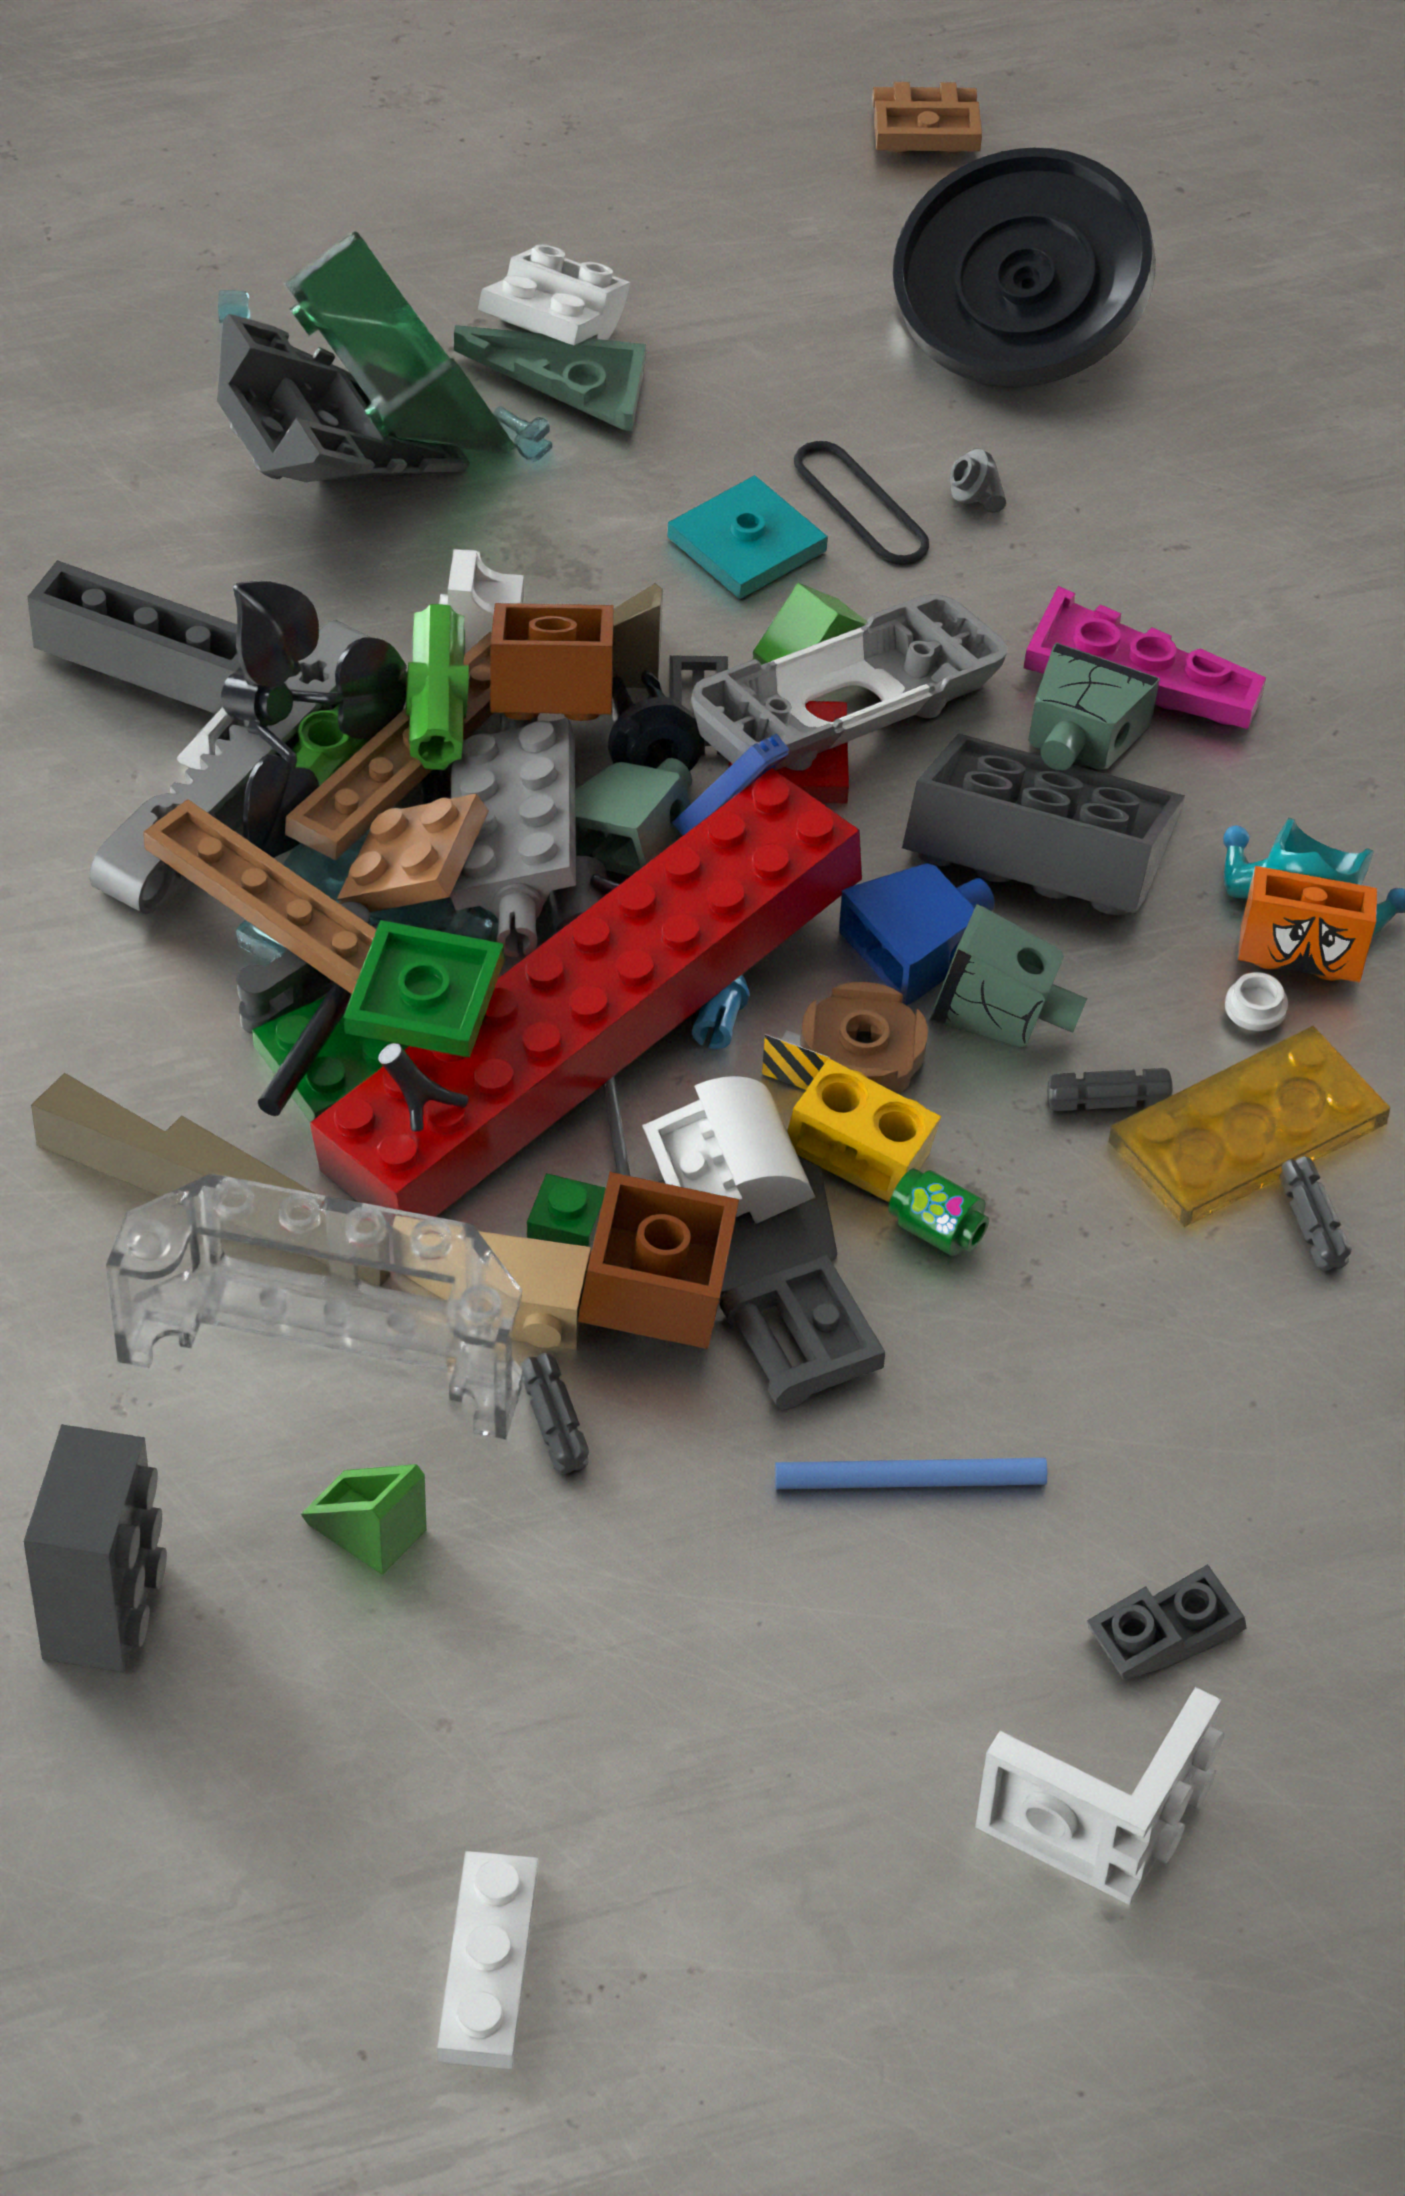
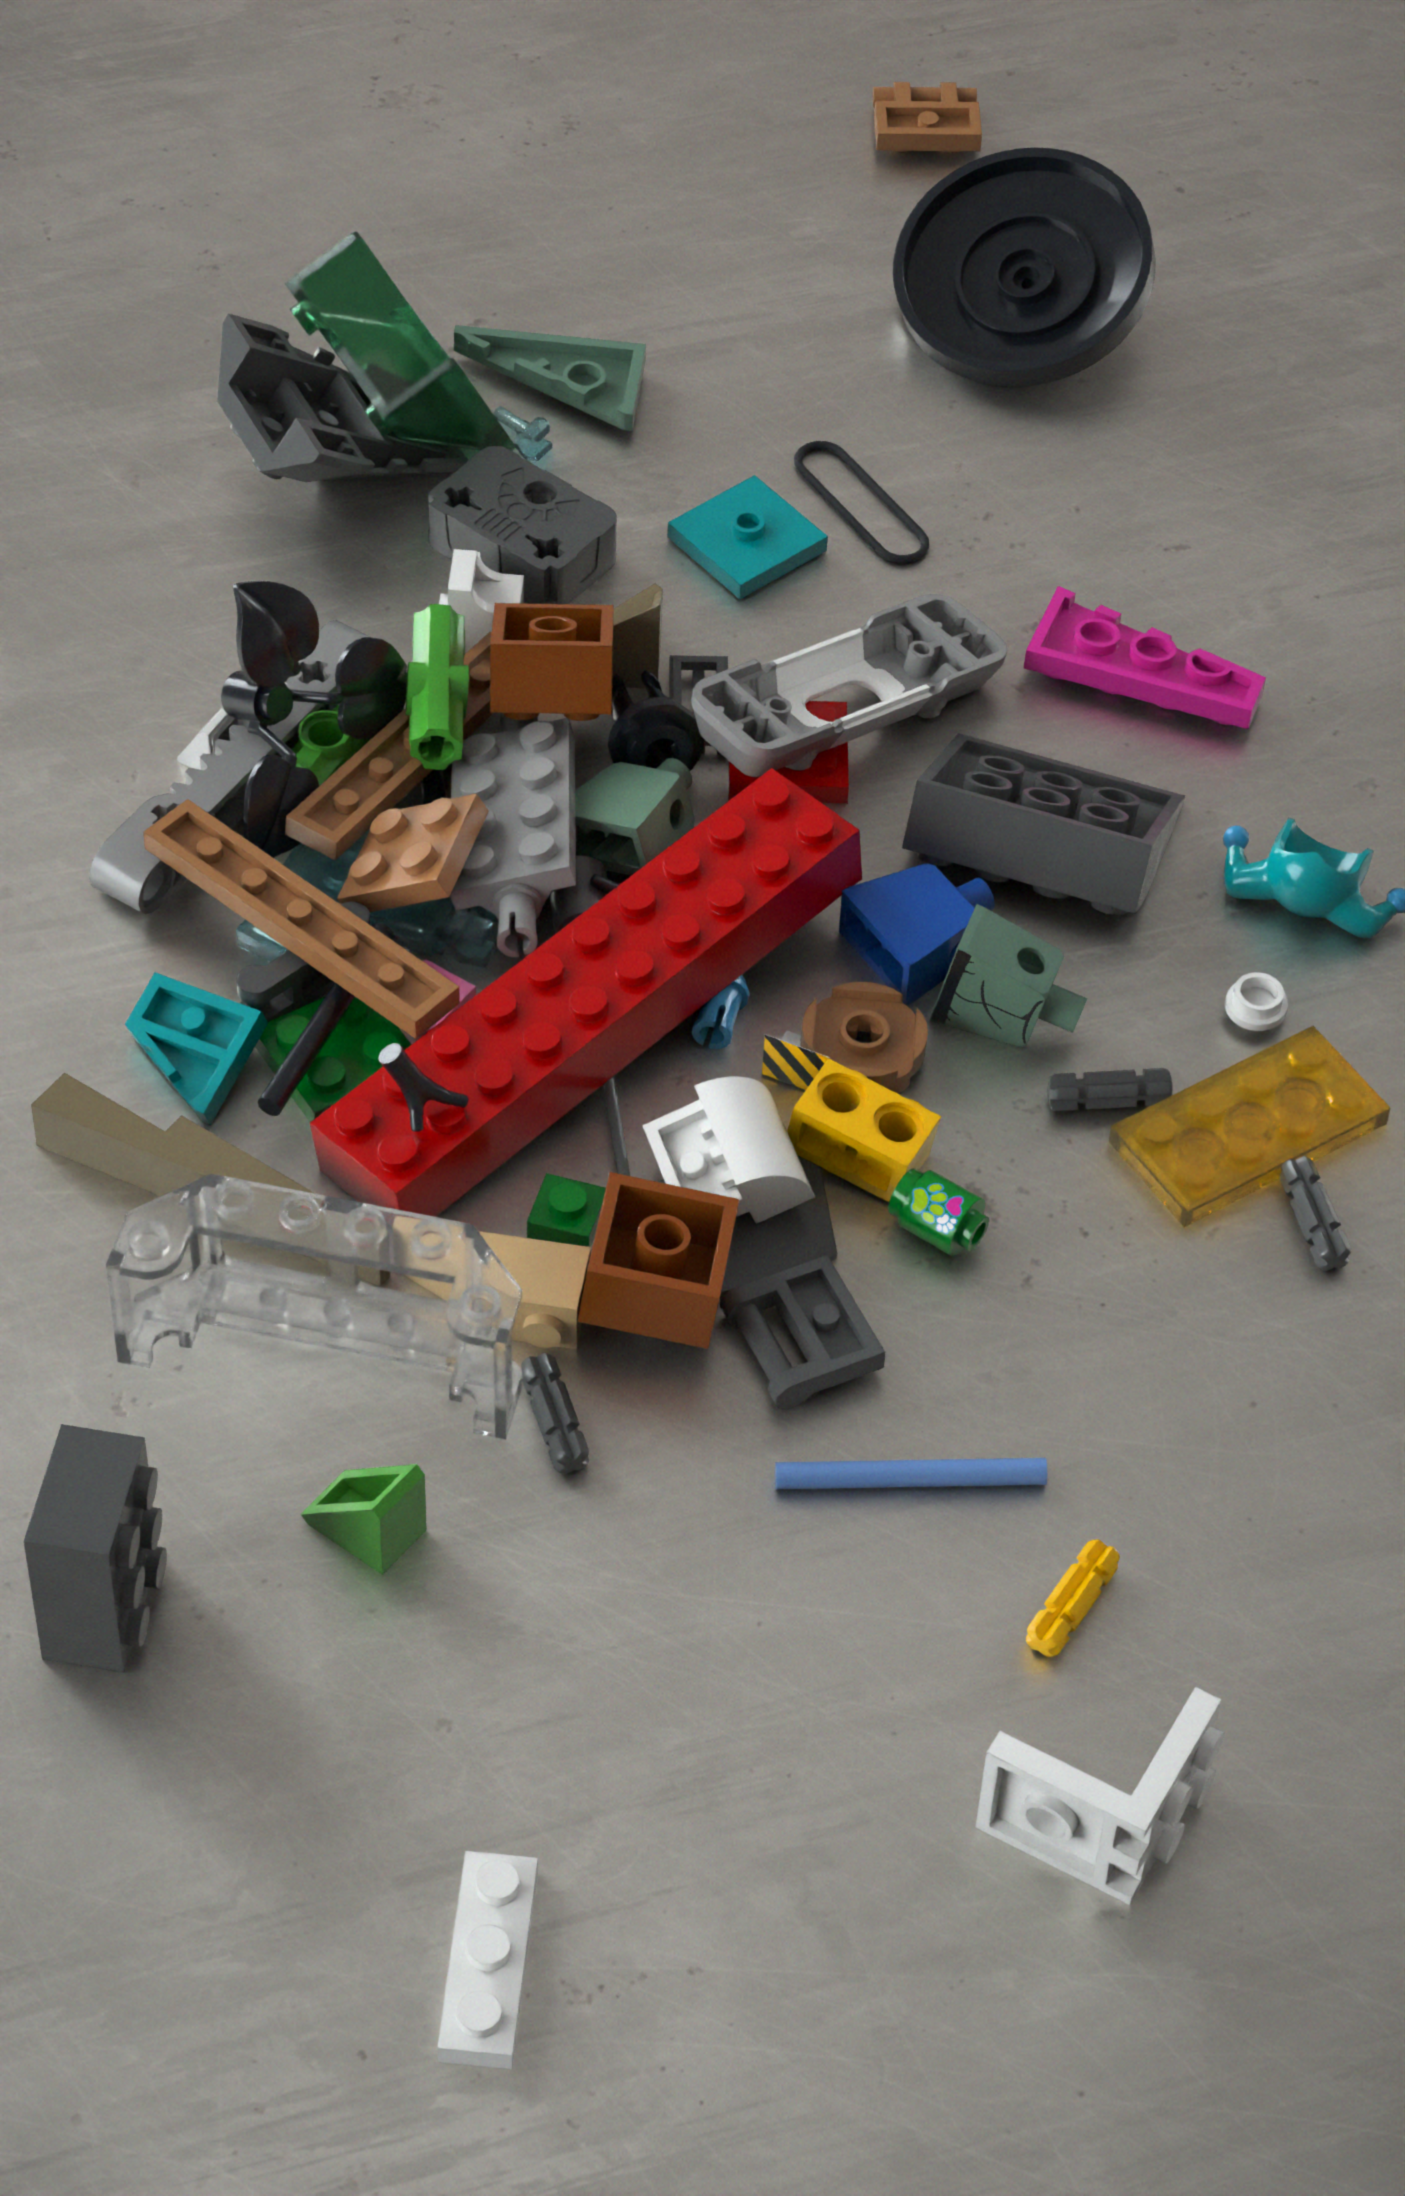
(133, 635): dark grey brick -> none
(195, 1039): none -> teal wing
(234, 303): clear light blue hand -> none
(424, 988): green plate -> none
(524, 525): none -> dark grey axle
(557, 296): white brick -> none
(738, 776): blue tile -> none
(805, 621): bright green slope -> none
(977, 479): dark grey plate -> none
(1072, 1598): none -> yellow axle
(1089, 709): sand green torso -> none
(1166, 1628): dark grey slope -> none
(1307, 924): orange brick -> none

